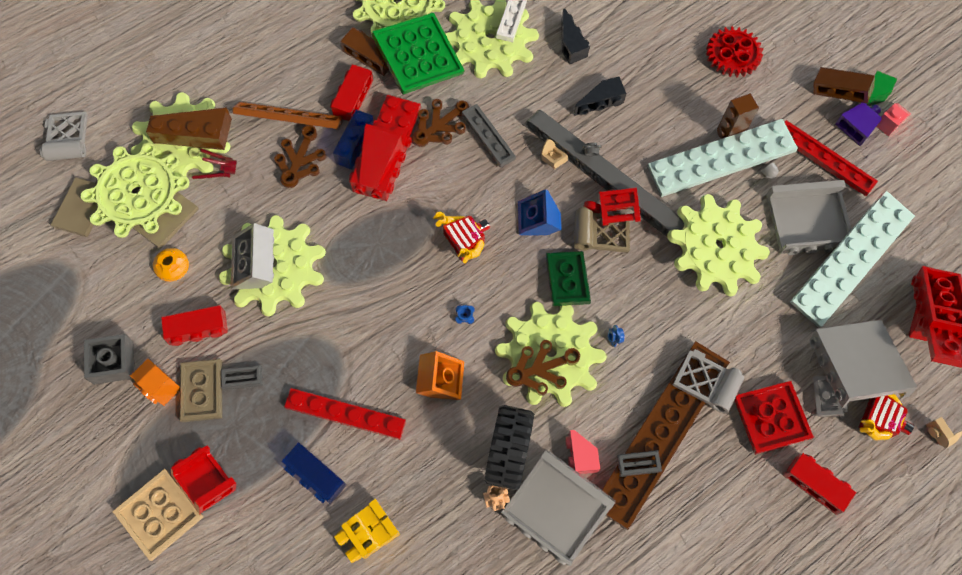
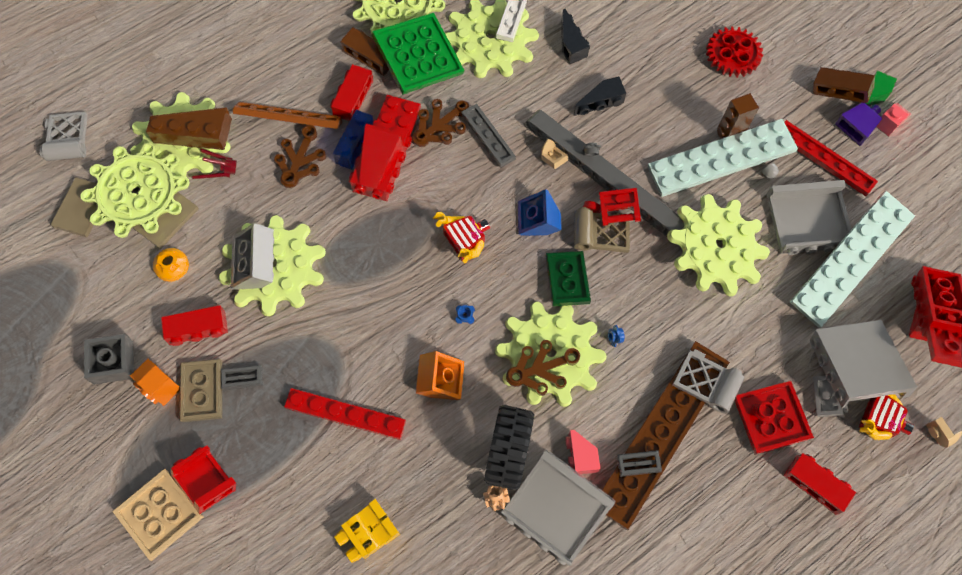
(313, 474): clear blue brick -> none

